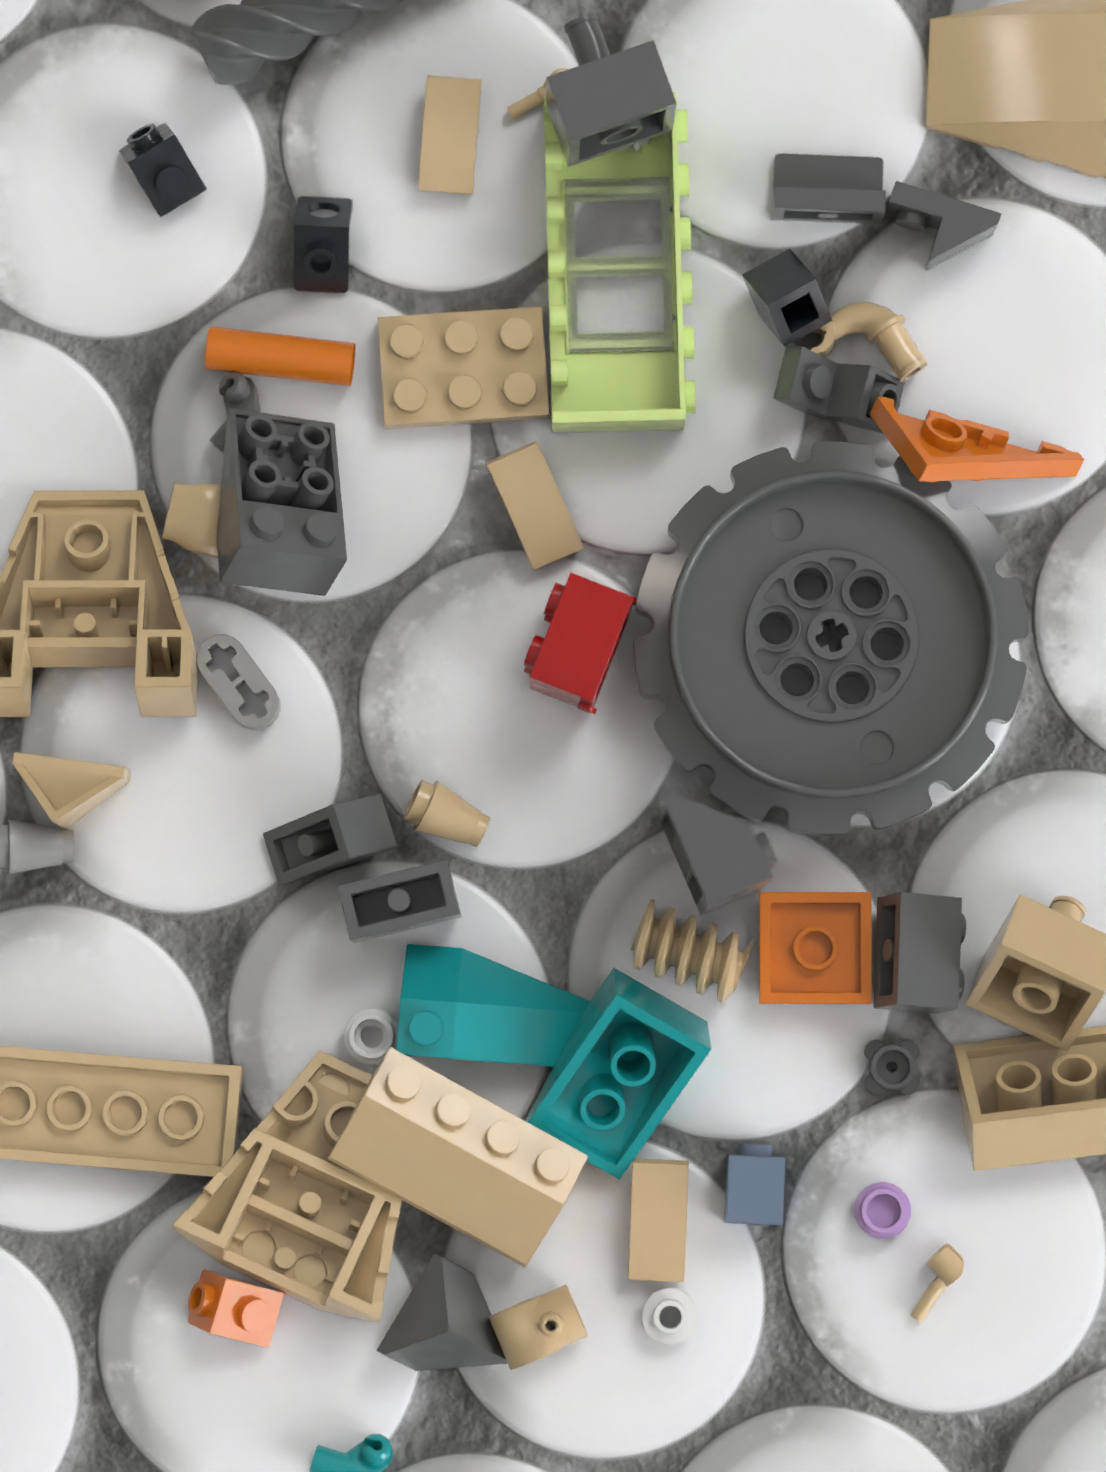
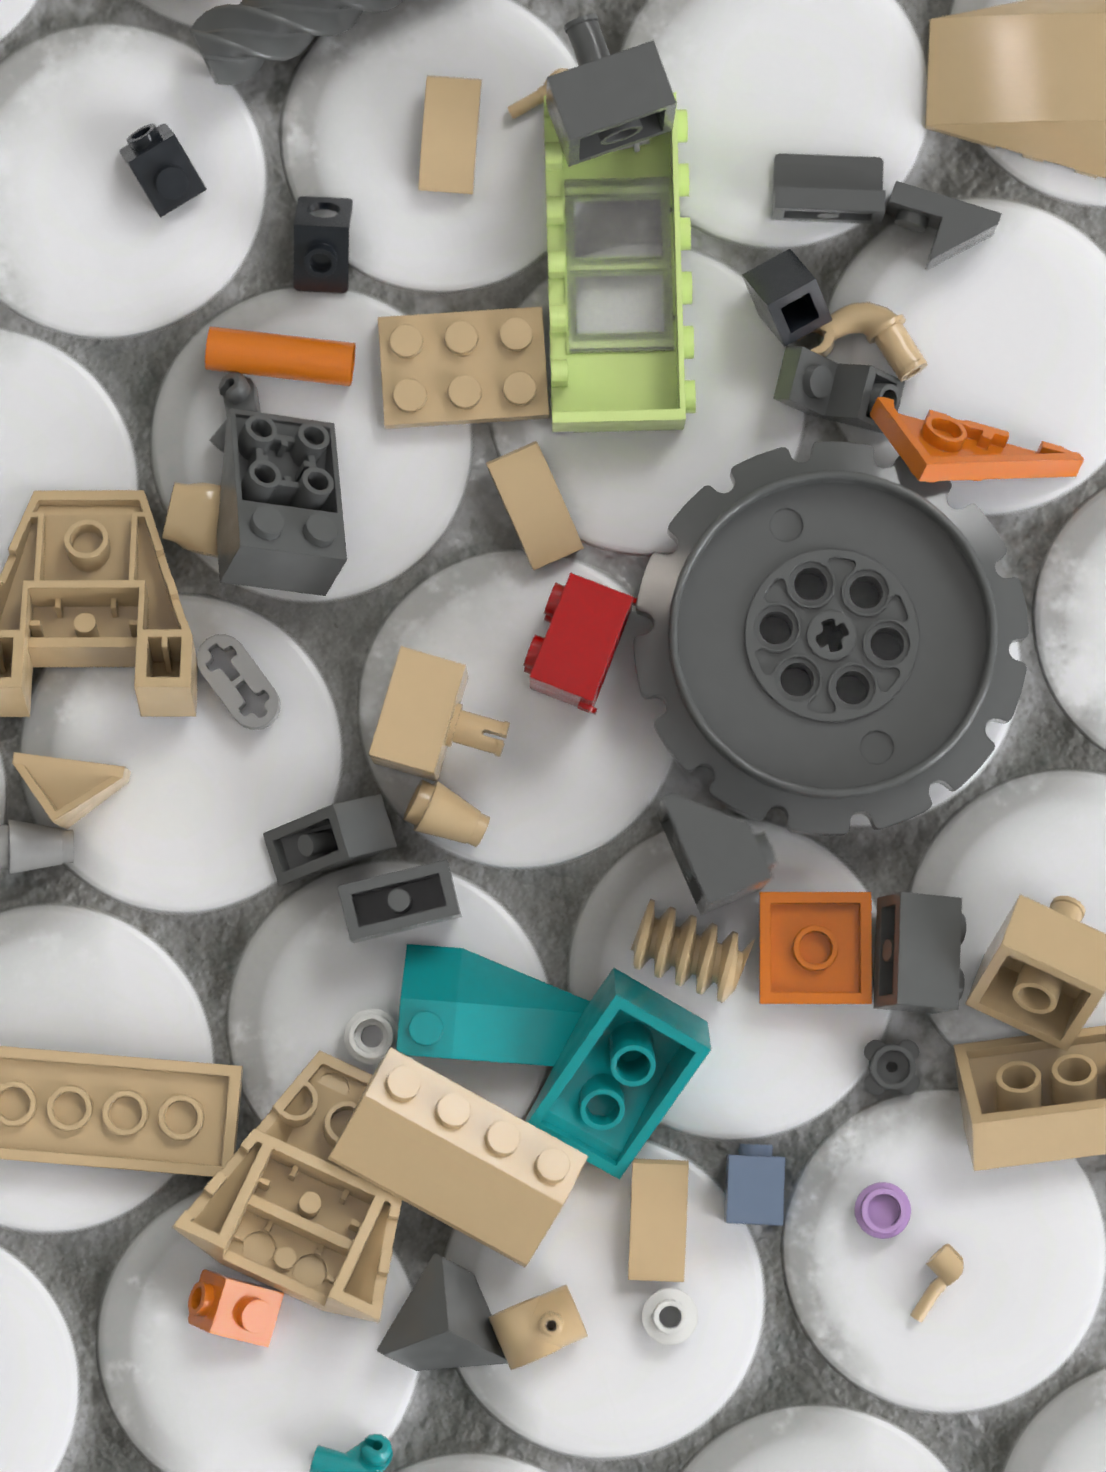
(426, 716): none -> tan brick

